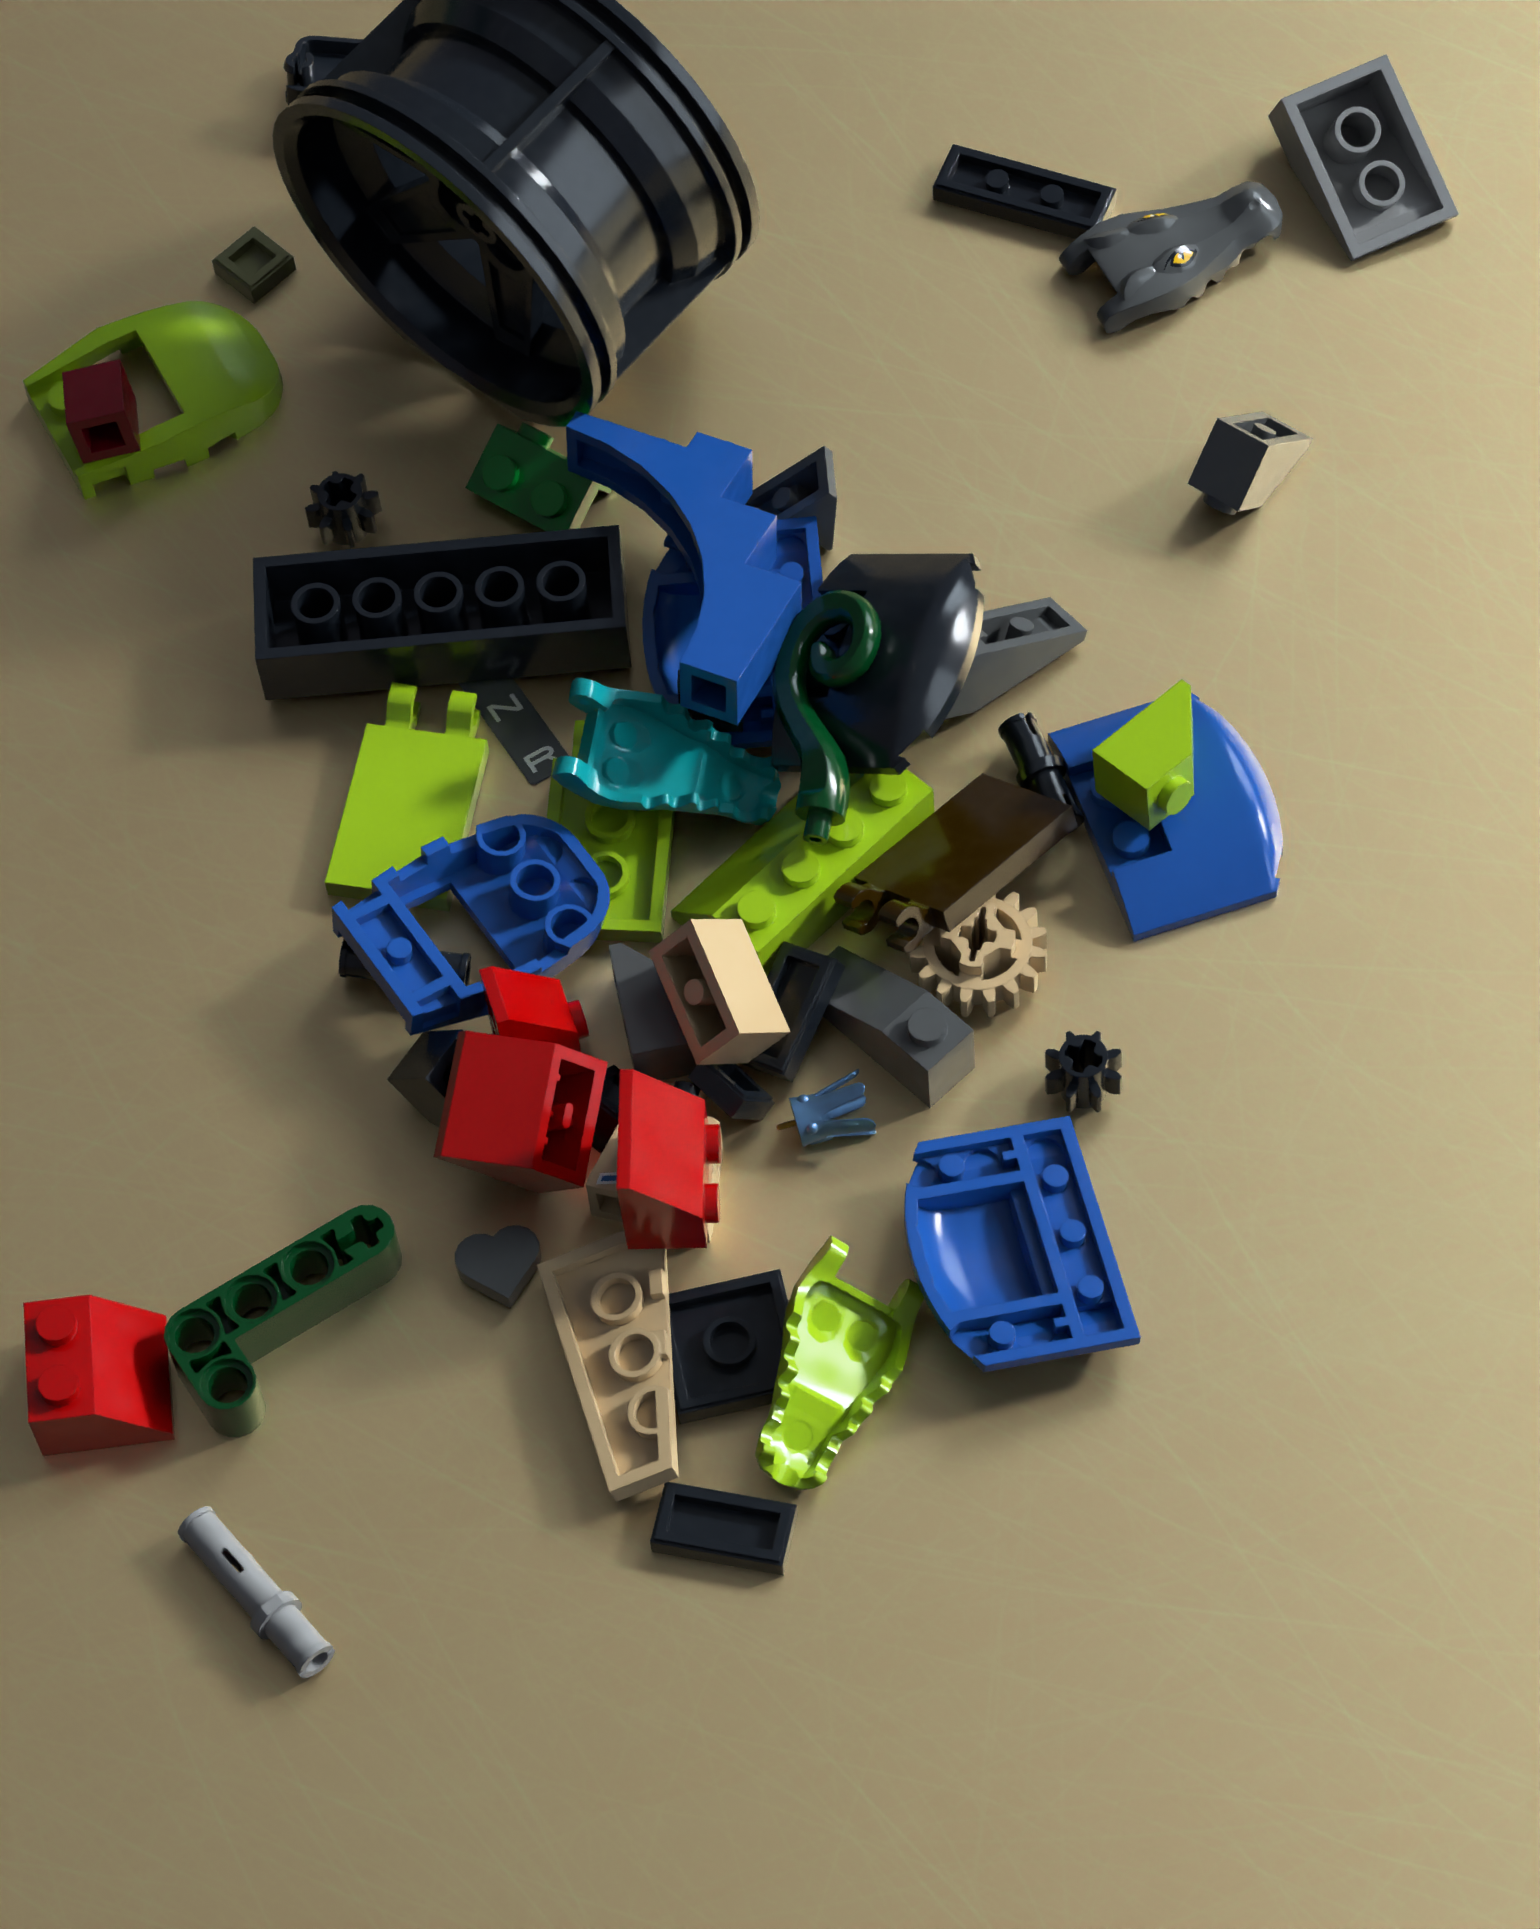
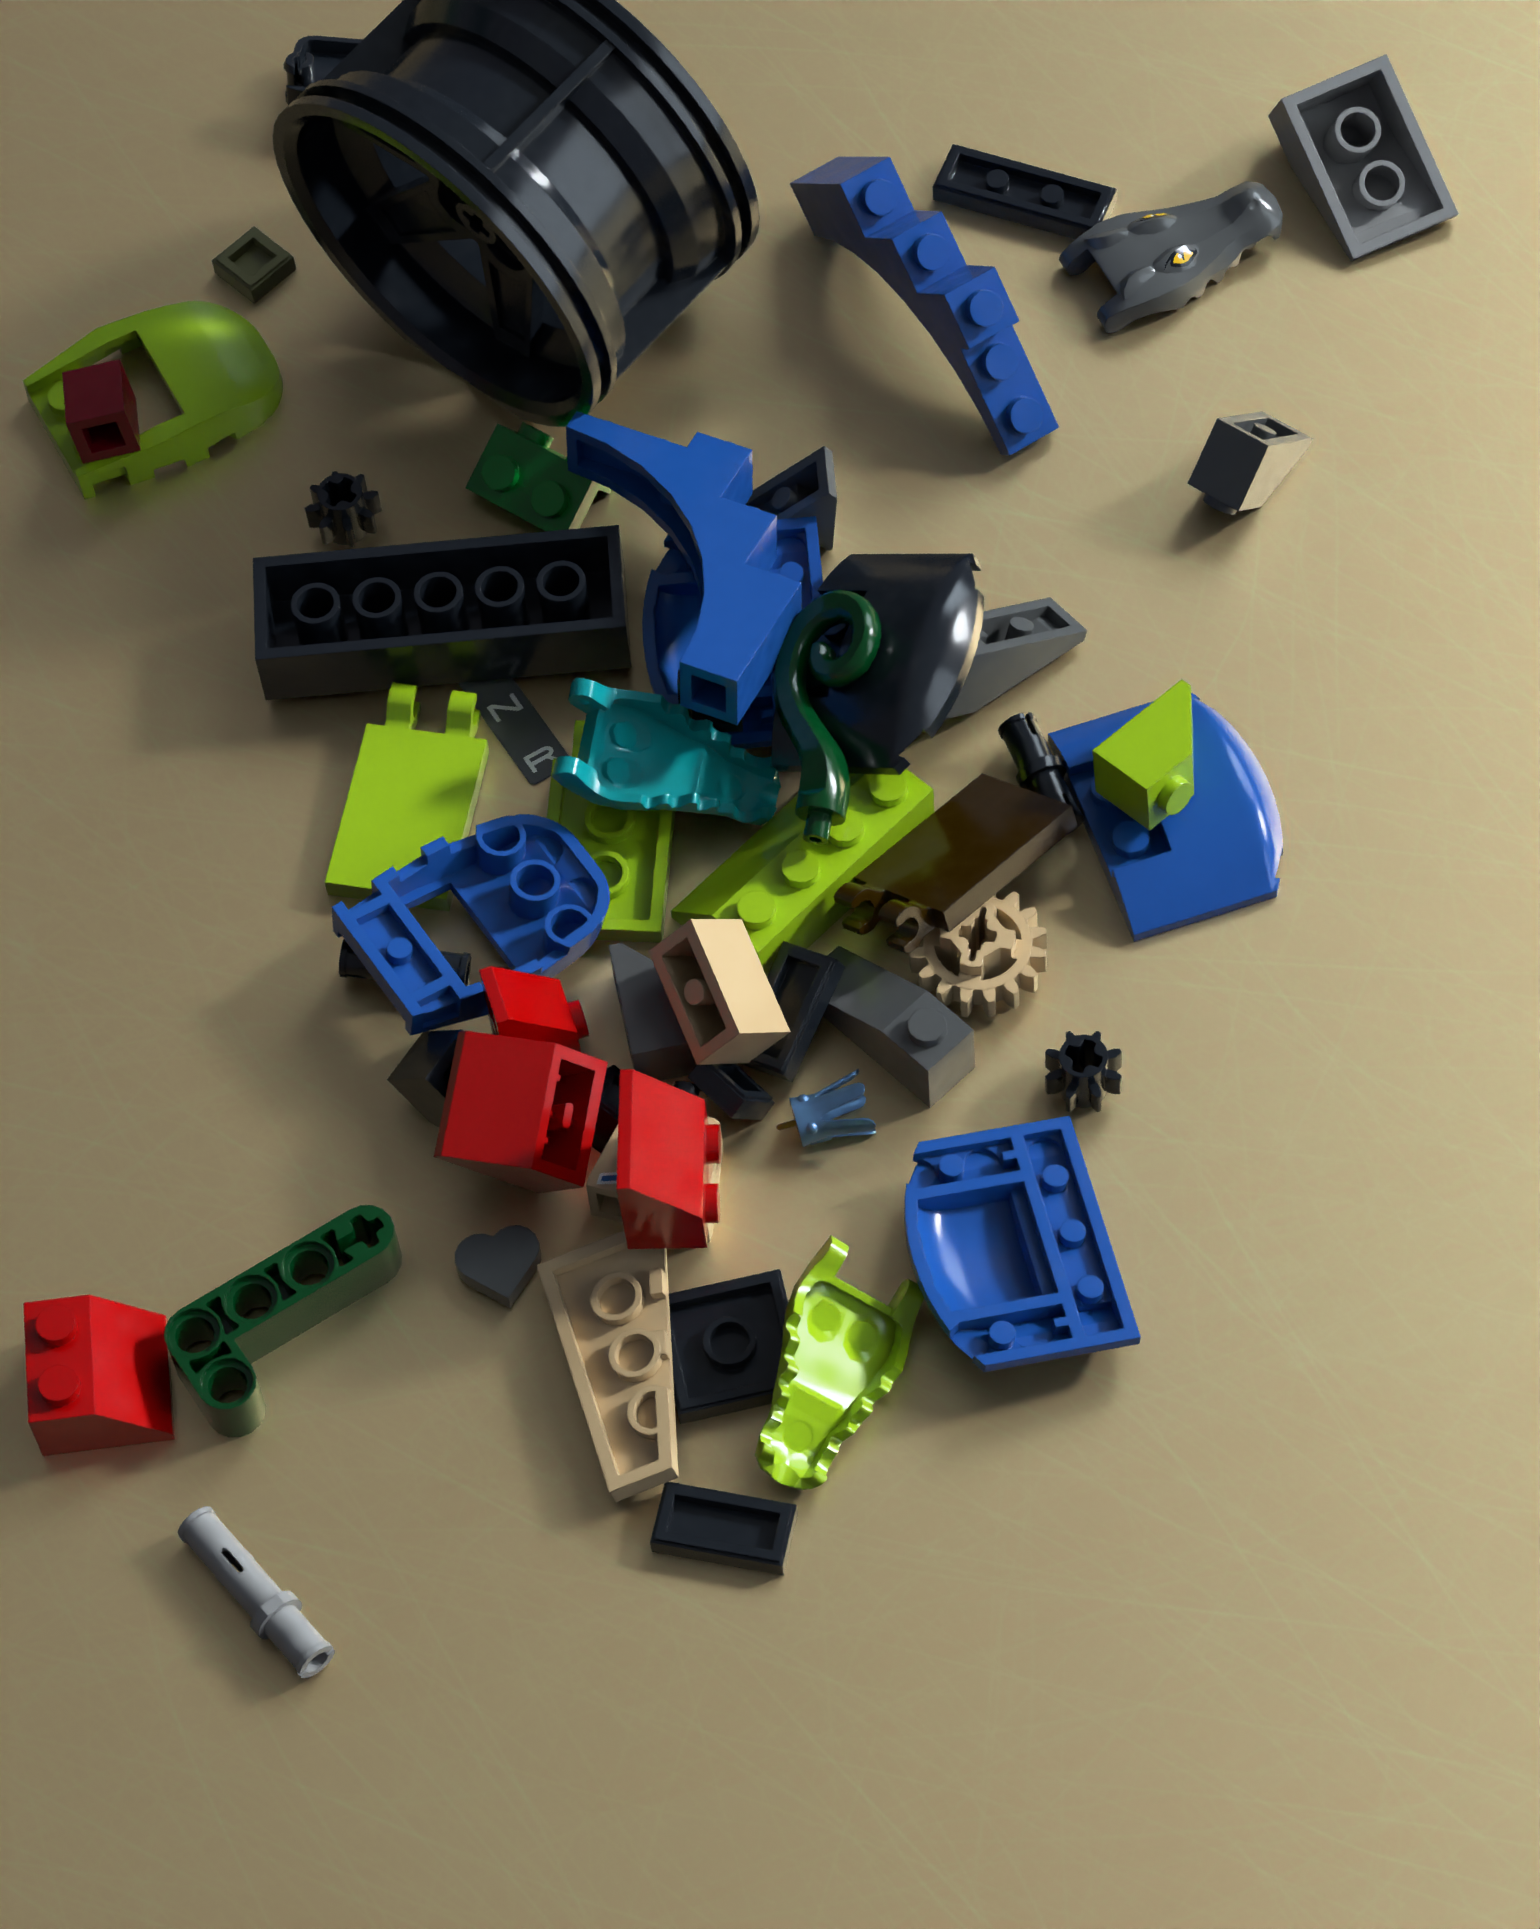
(959, 304): none -> blue arch

